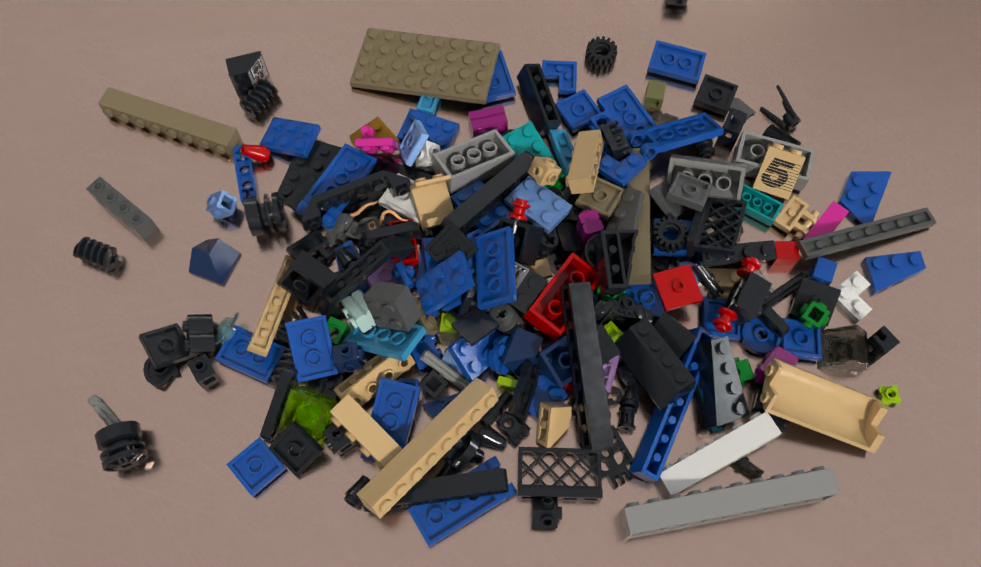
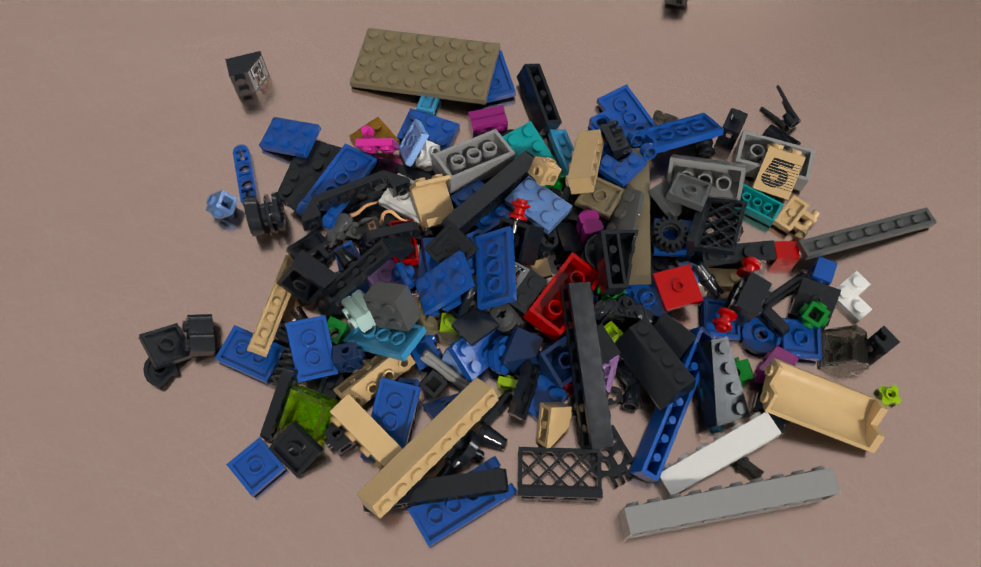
(96, 253): black piece -> none
(102, 410): light grey axle -> none
(121, 446): black wheel -> none
(122, 208): dark grey brick -> none
(169, 121): dark tan brick -> none
(203, 370): black brick -> none
(213, 260): dark blue slope -> none
(226, 329): clear light blue plate -> none
(256, 152): red cone -> none
(257, 96): black piece -> none
(351, 494): black cone -> none
(515, 431): black plate -> none
(545, 512): black brick -> none
(564, 71): blue plate -> none
(577, 110): blue plate -> none
(604, 45): black tyre -> none
(629, 425): black bush -> none
(654, 94): olive brick -> none
(677, 62): blue plate -> none
(715, 95): black plate -> none
(740, 105): dark grey piece -> none
(828, 221): dark pink tile -> none
(863, 194): blue wing -> none
(889, 269): blue wing -> none

